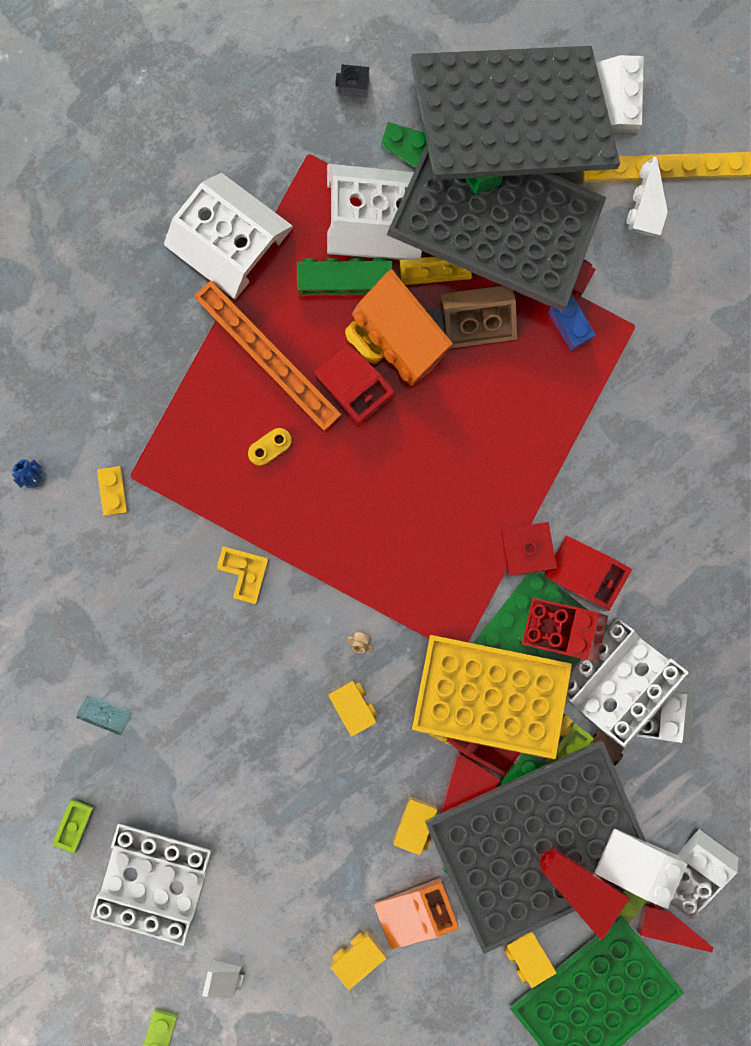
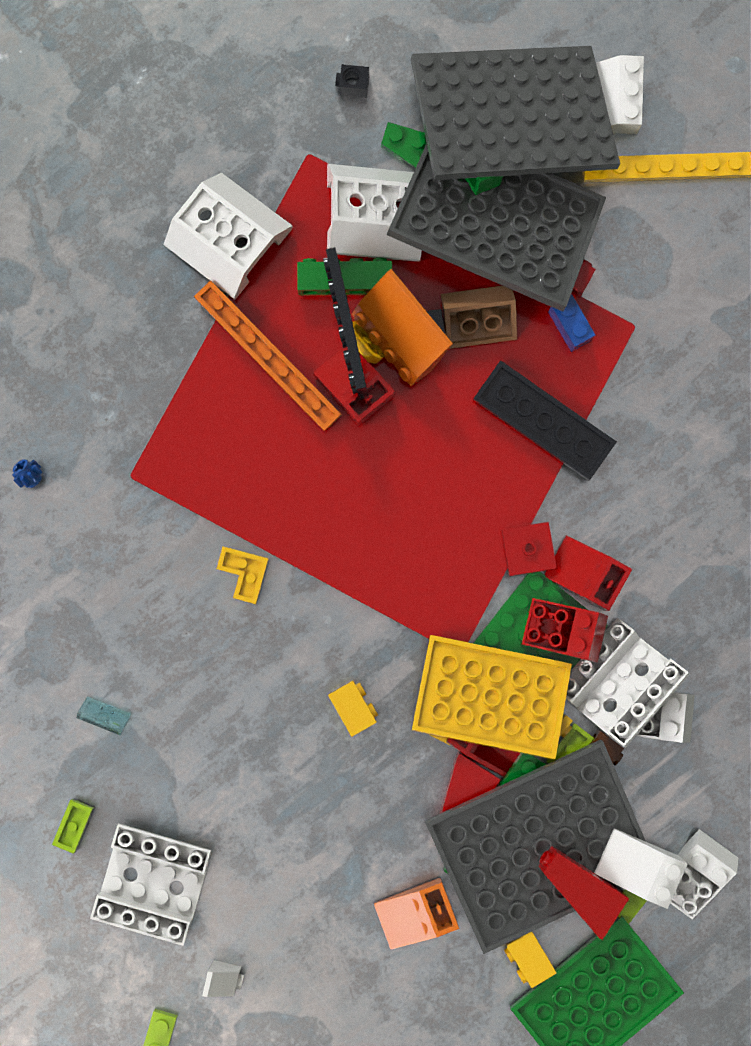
(112, 491): yellow plate -> none
(270, 447): yellow plate -> none
(344, 318): none -> black plate
(358, 959): yellow brick -> none
(360, 642): tan plate -> none
(412, 830): yellow brick -> none
(431, 270): yellow plate -> none
(544, 420): none -> black plate
(650, 206): white slope -> none
(663, 925): red slope -> none

